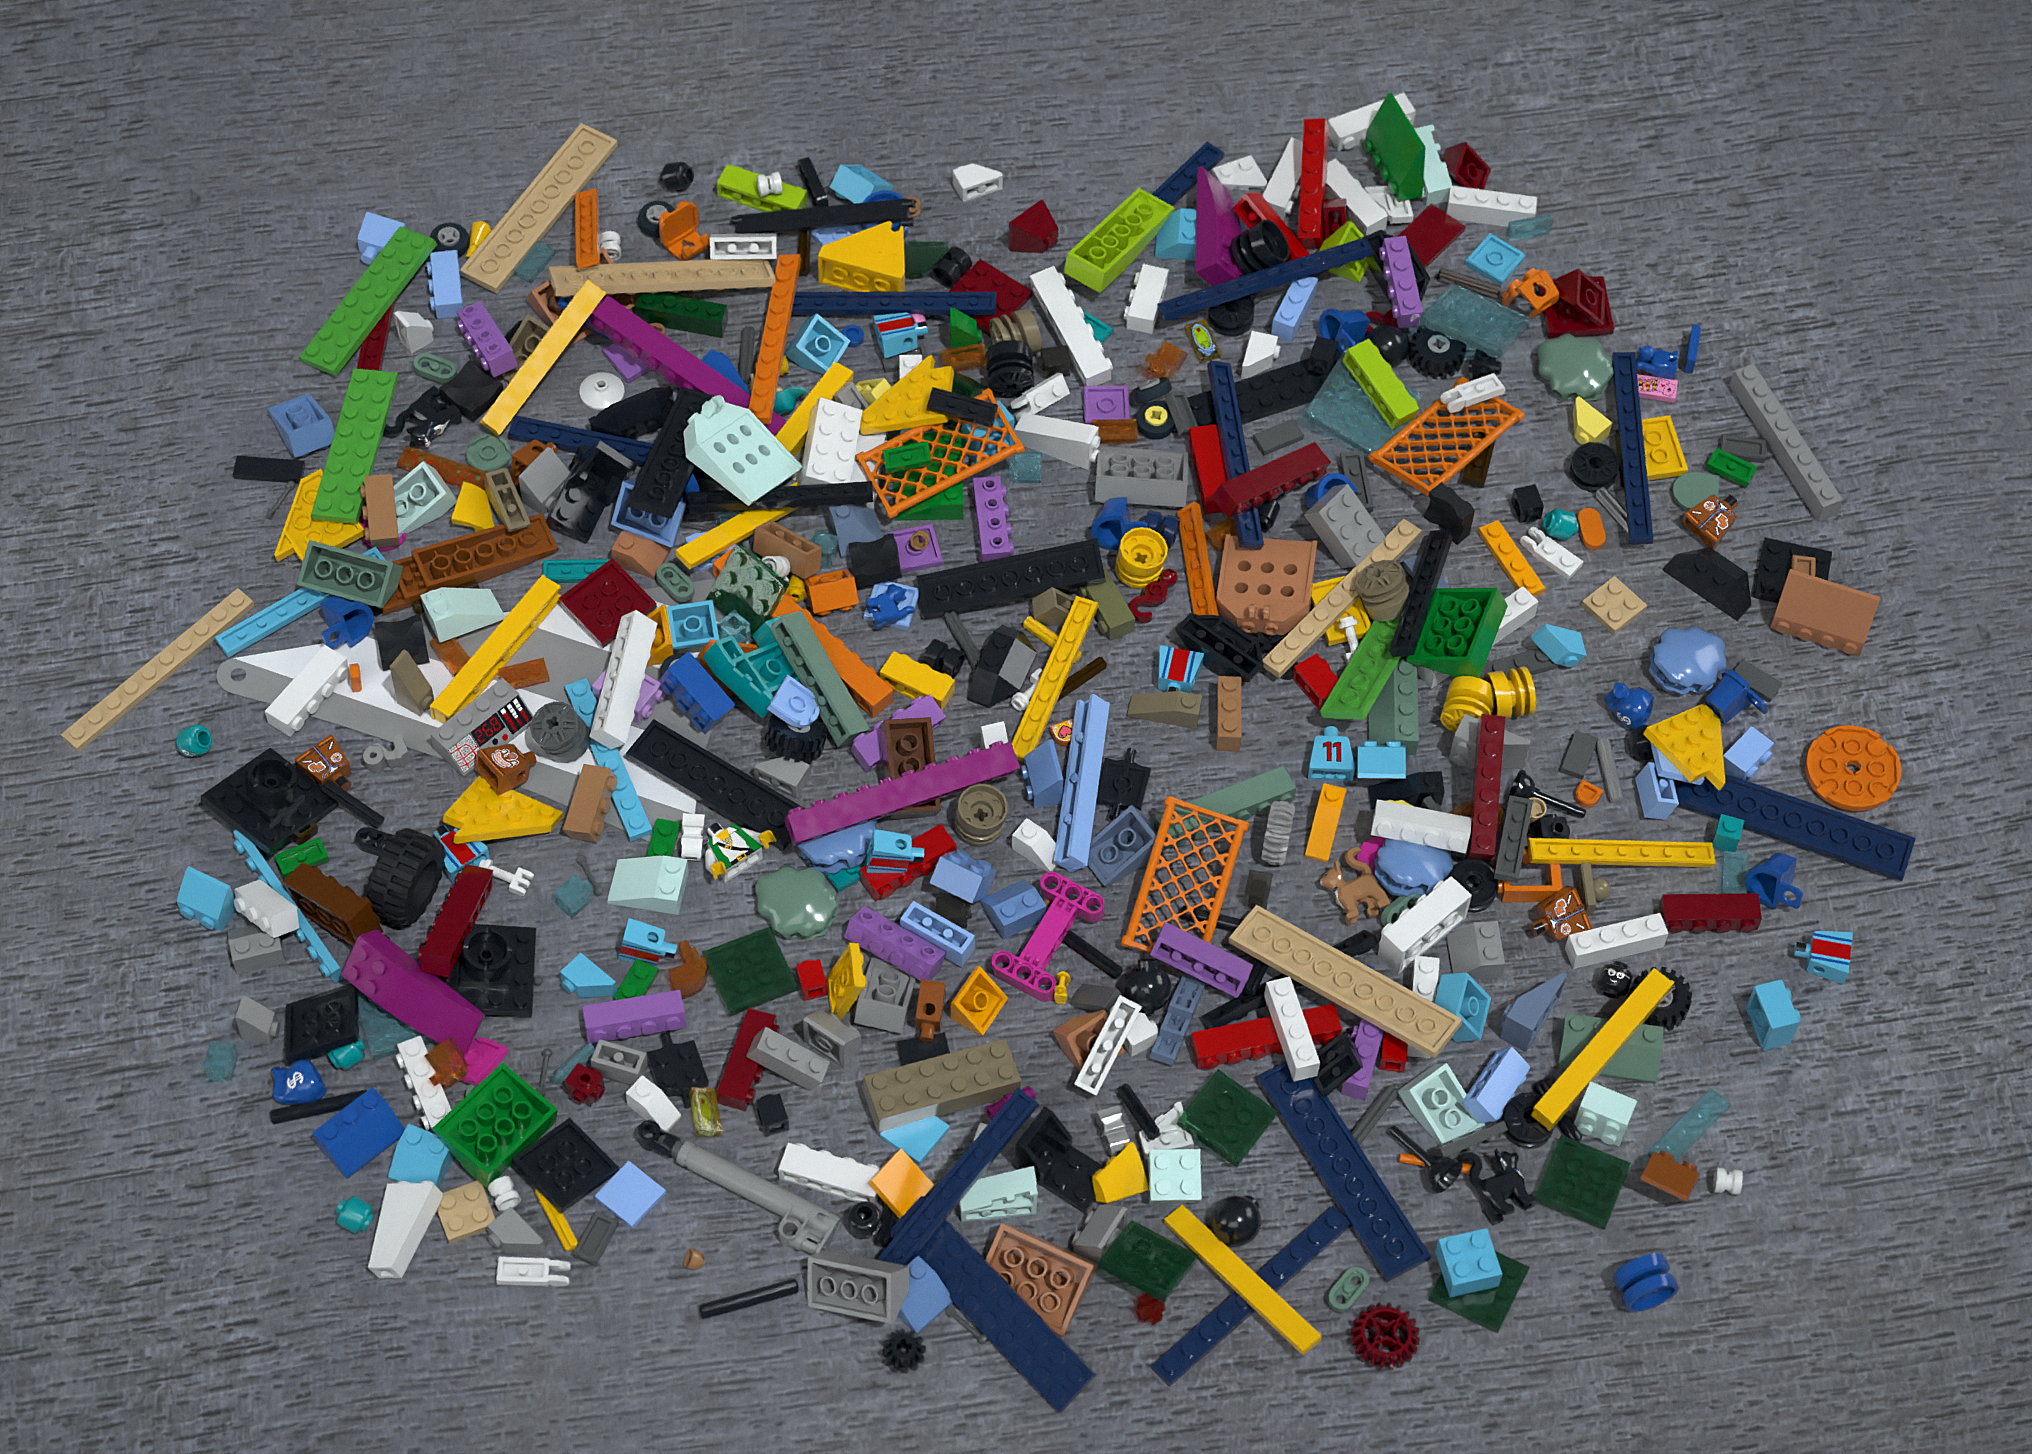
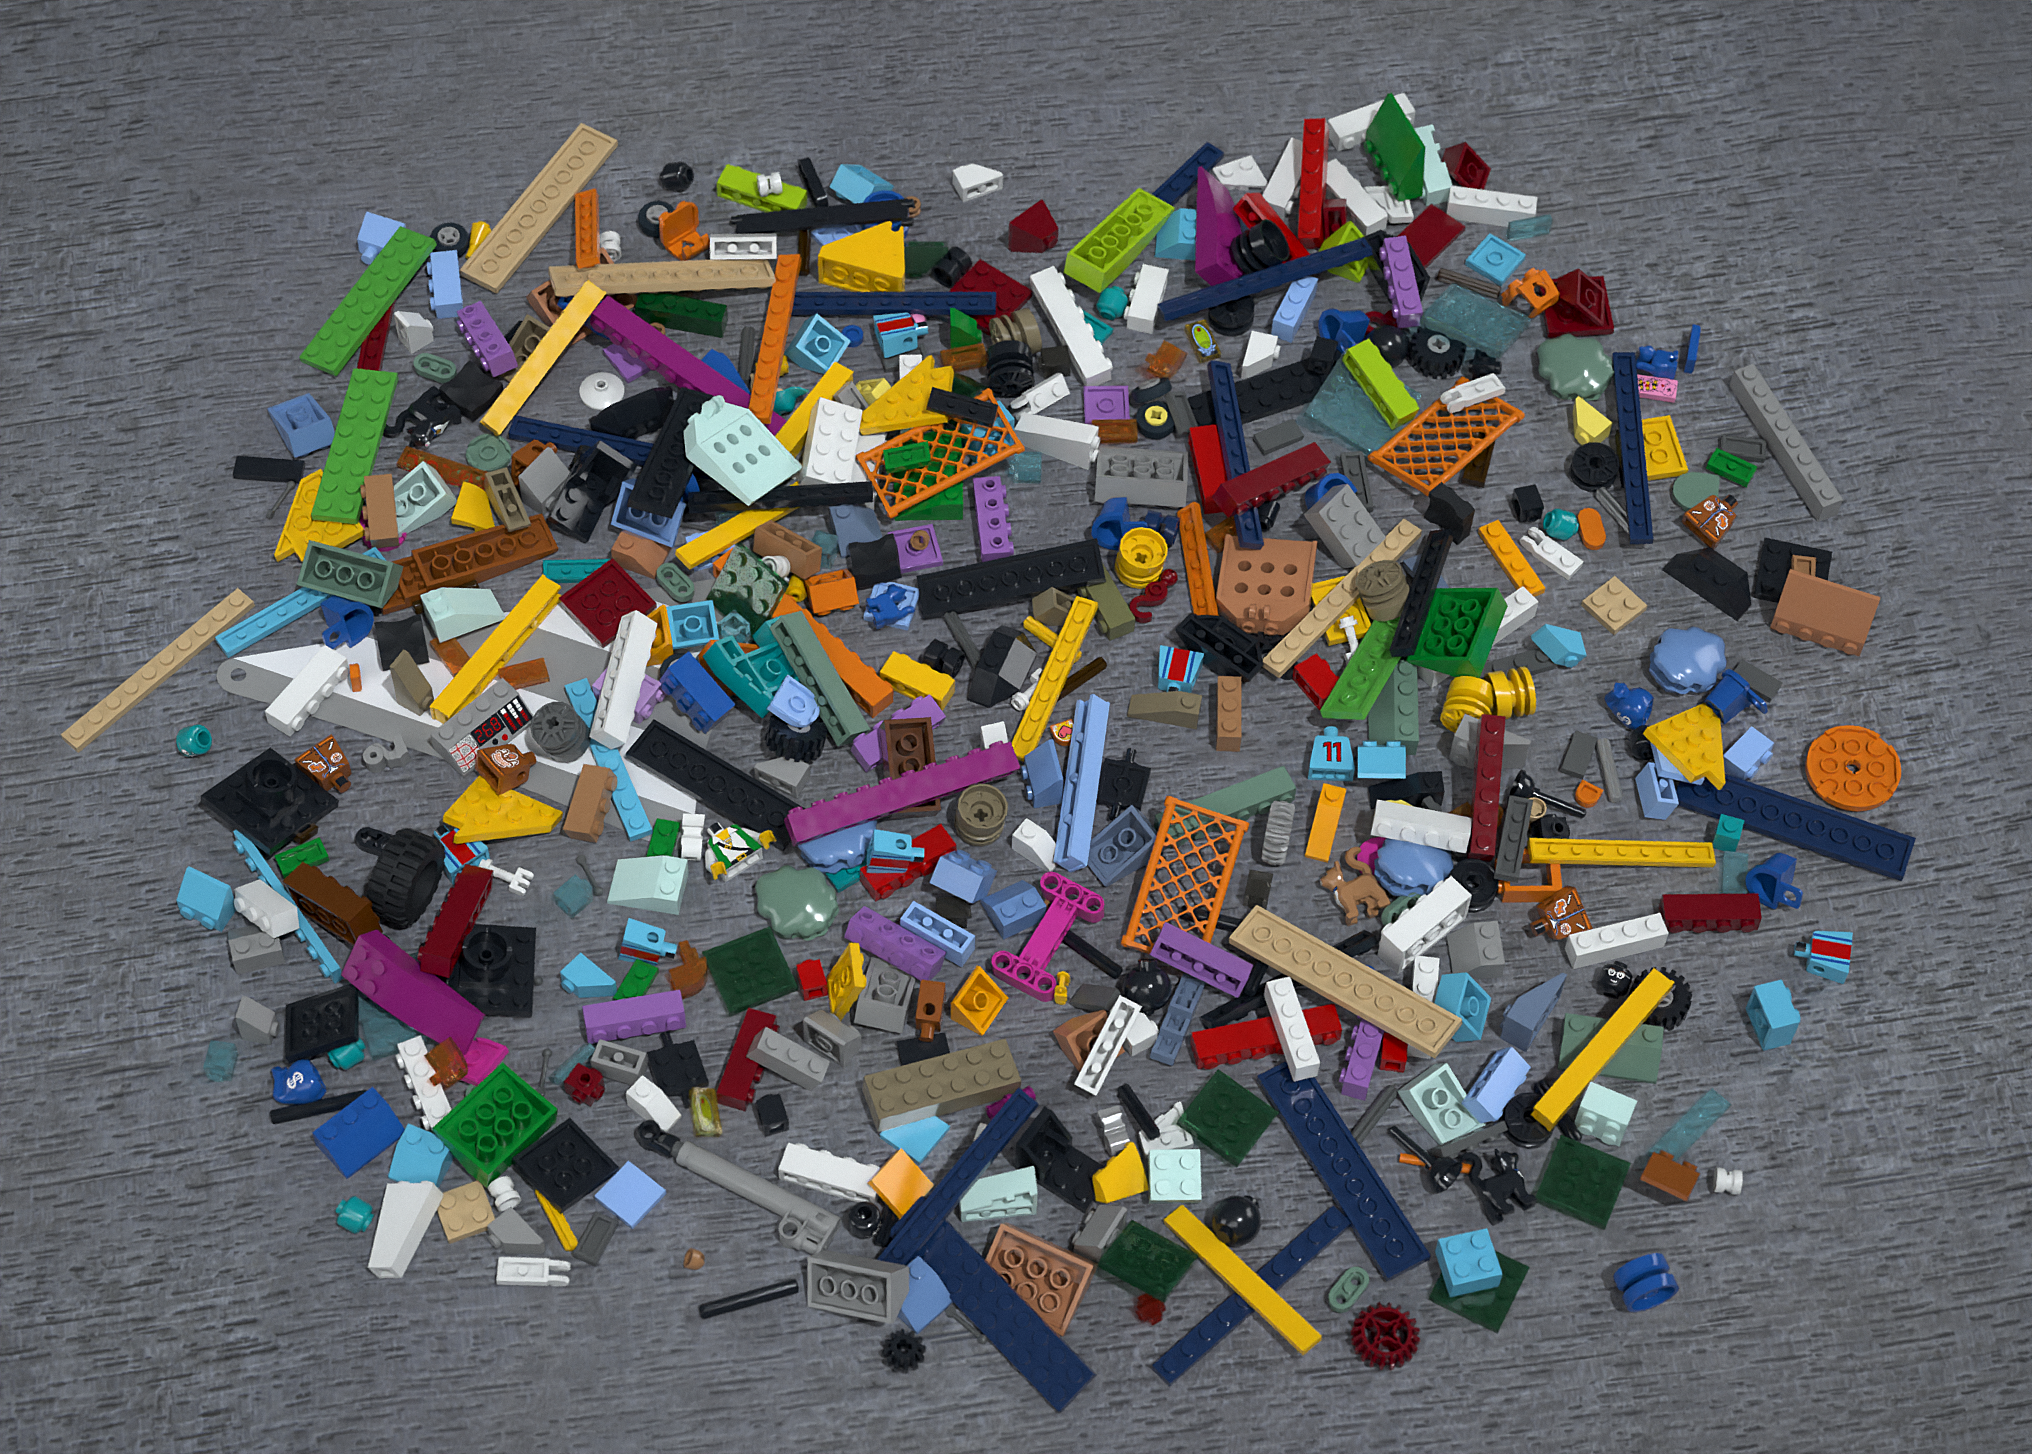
(352, 804): black axle -> none
(534, 262): clear light blue tile -> none
(1112, 303): none -> teal head
(1337, 1063): black slope -> none
(1591, 889): dark tan tile -> none

